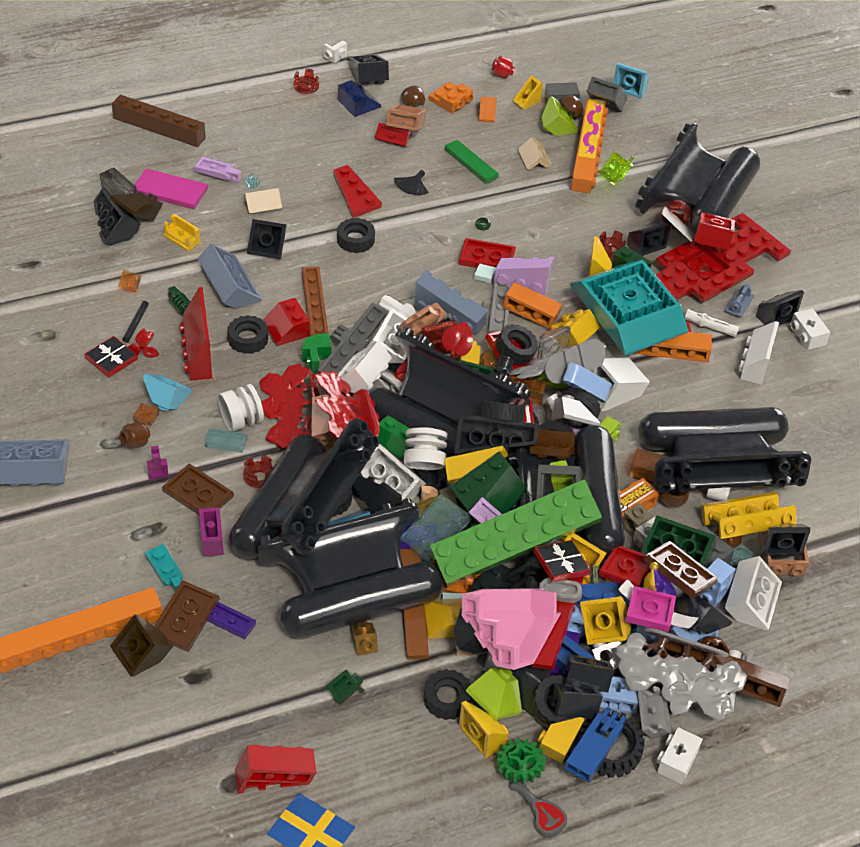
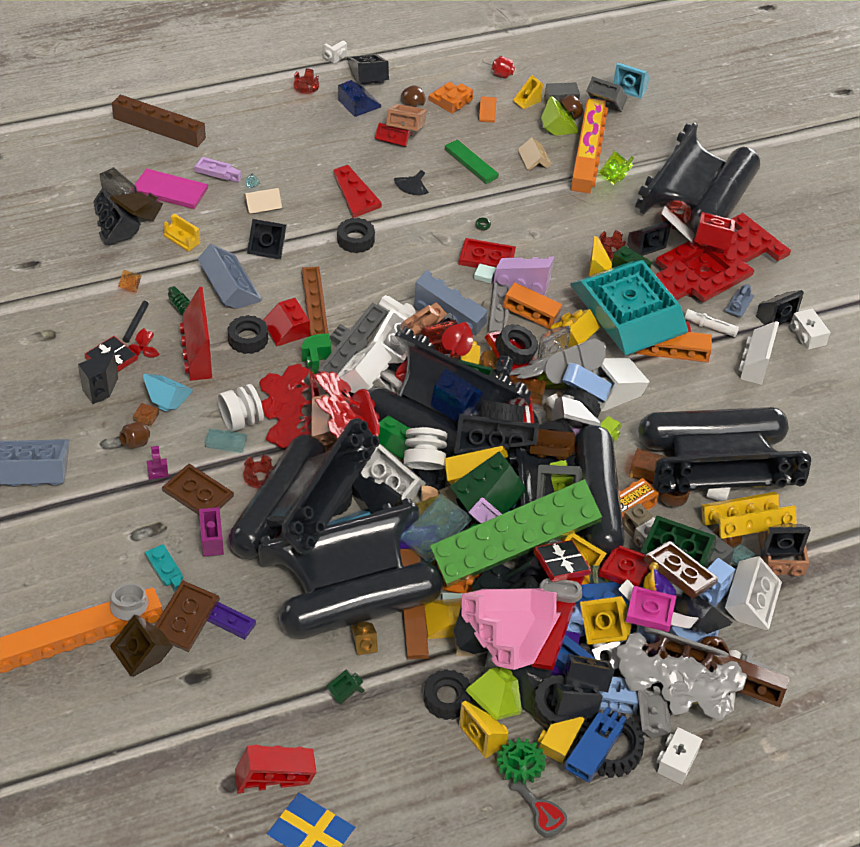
(99, 376): none -> black slope
(128, 600): none -> light grey piece
(454, 395): none -> clear blue slope

